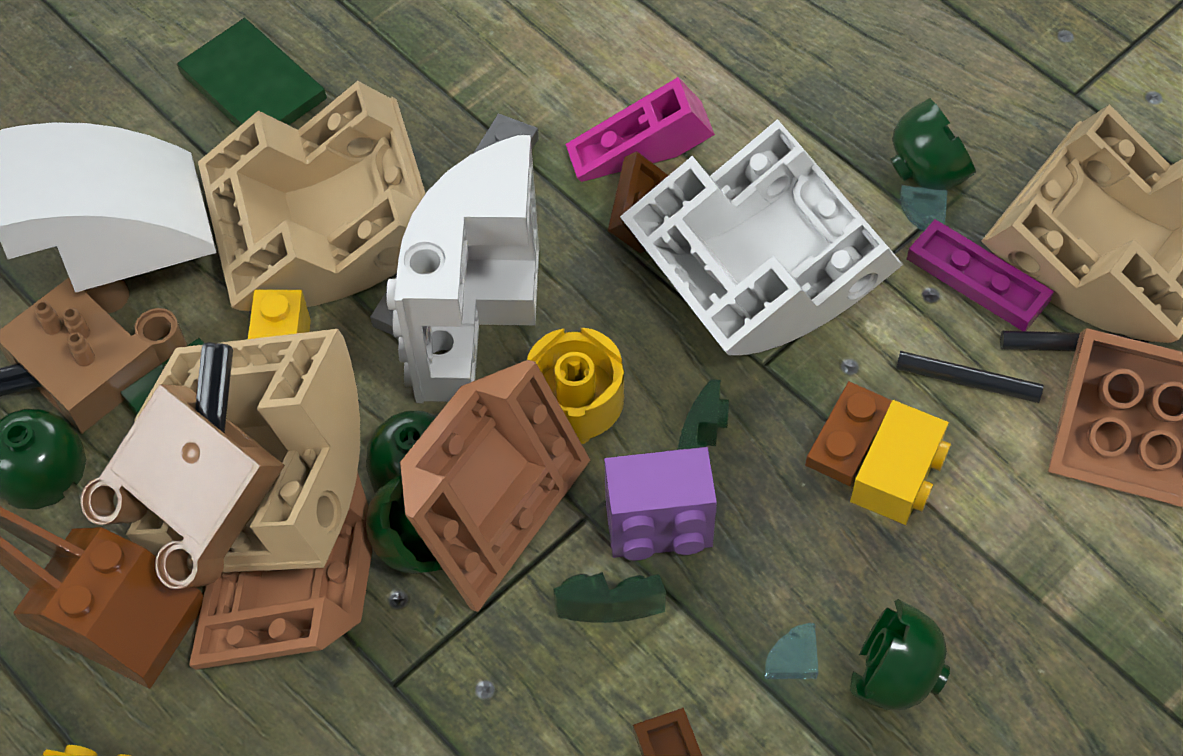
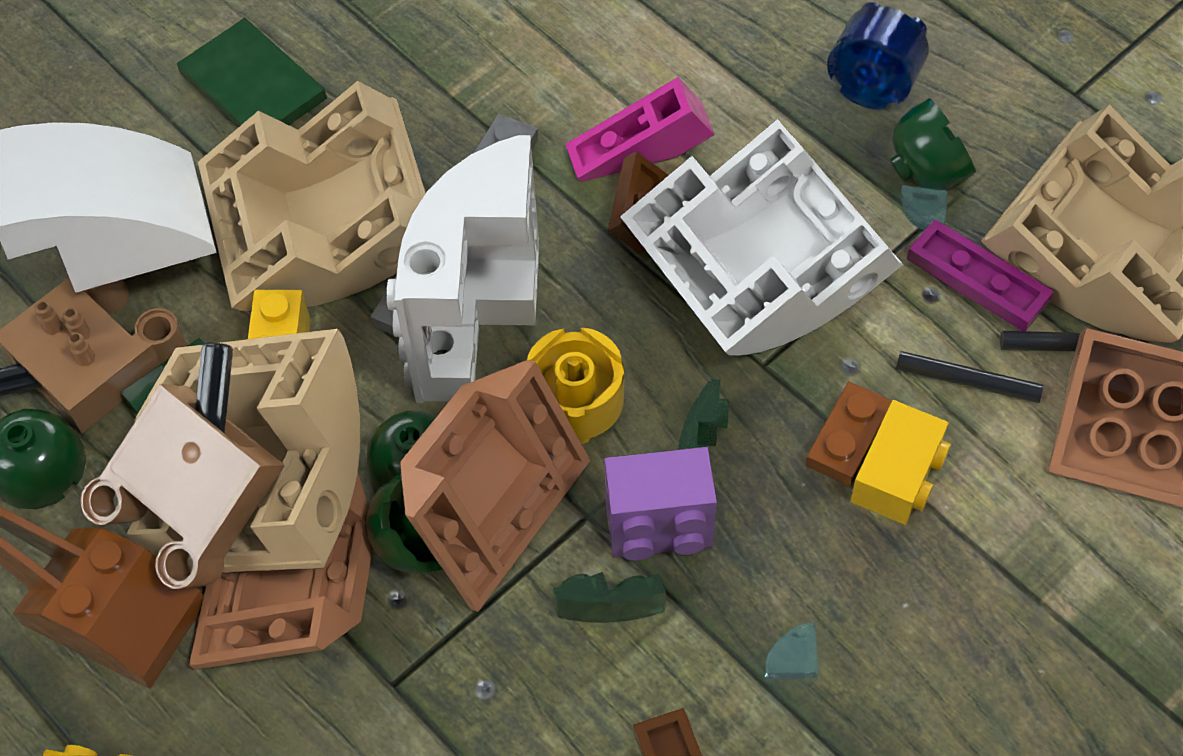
(878, 56): none -> clear blue brick
(902, 660): dark green cylinder -> none

